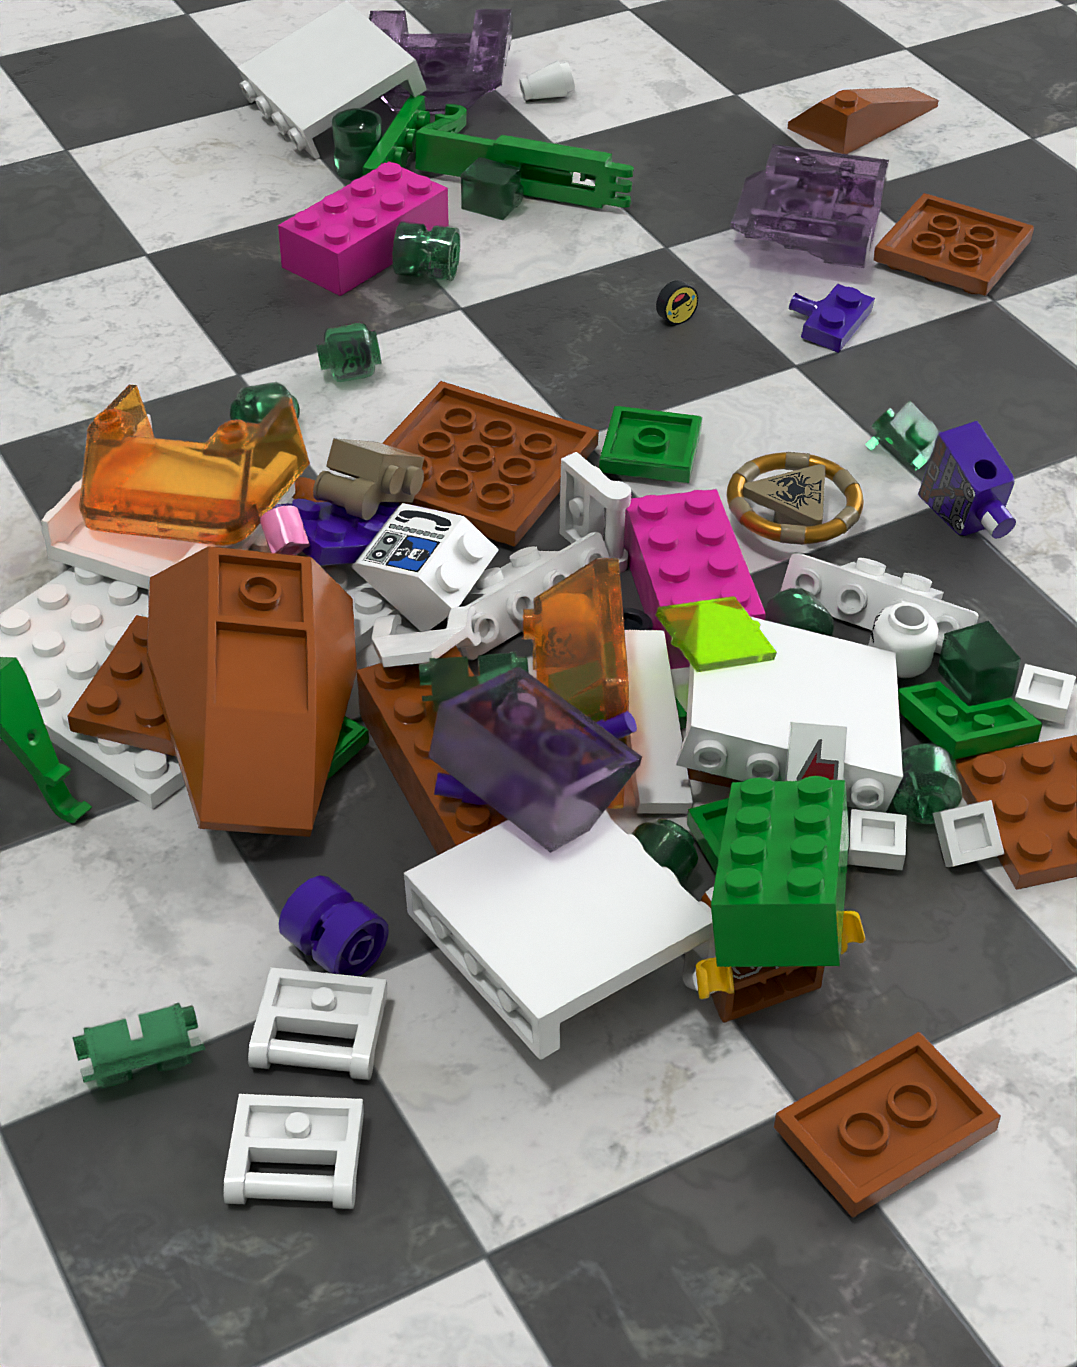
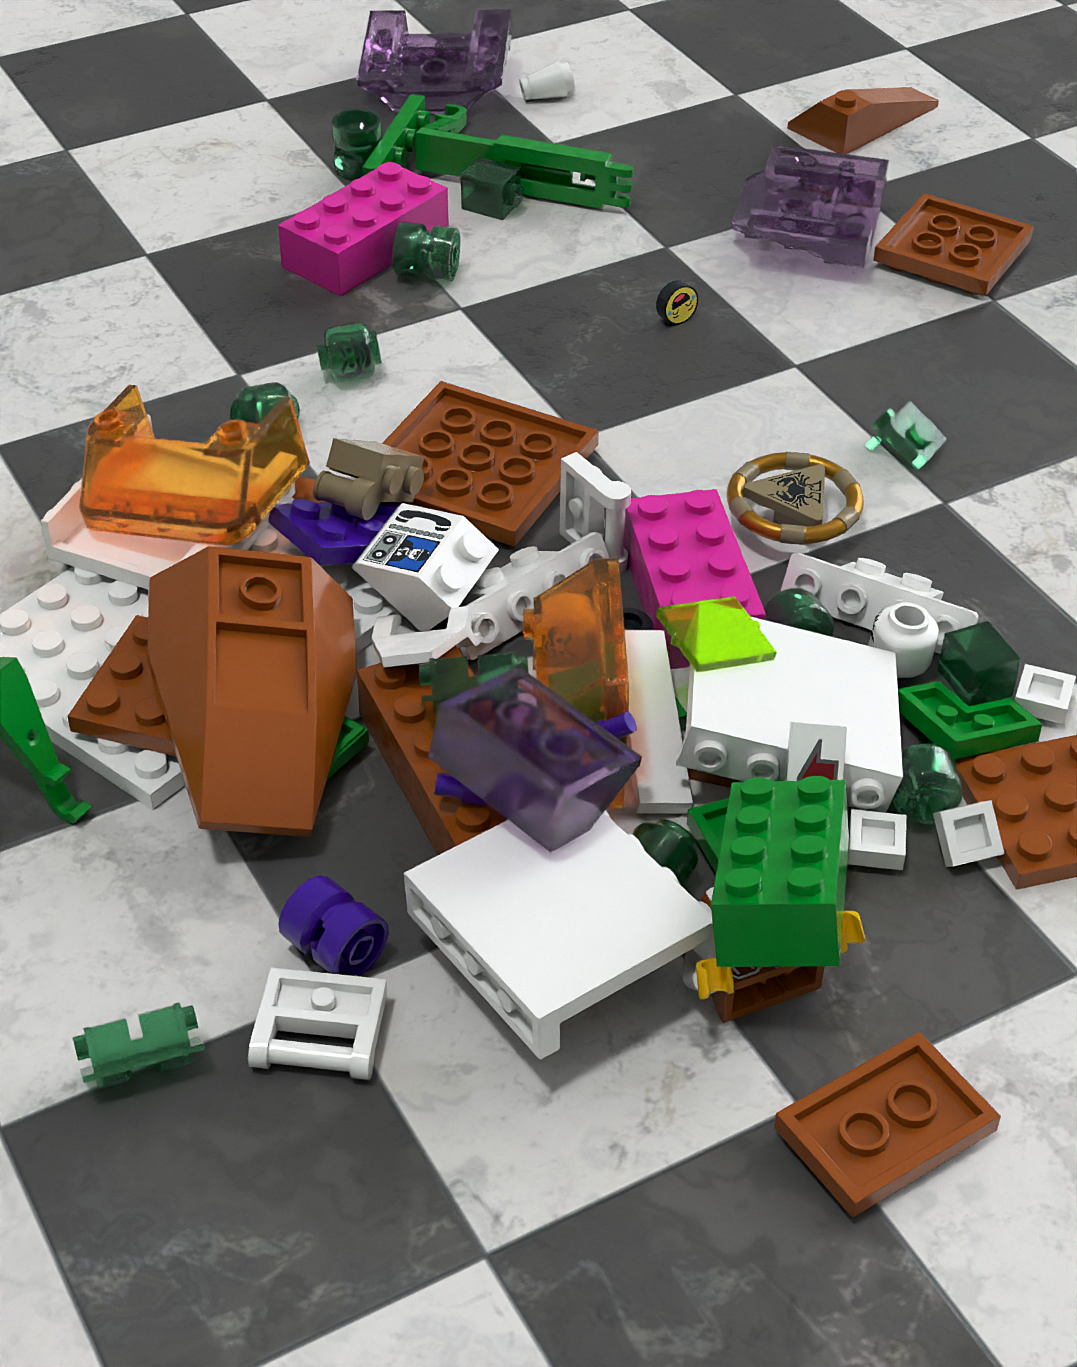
(284, 530): bright pink hose -> none
(294, 1132): white plate -> none
(326, 69): white panel -> none
(651, 444): green plate -> none
(834, 317): dark purple plate -> none
(968, 482): dark purple torso -> none

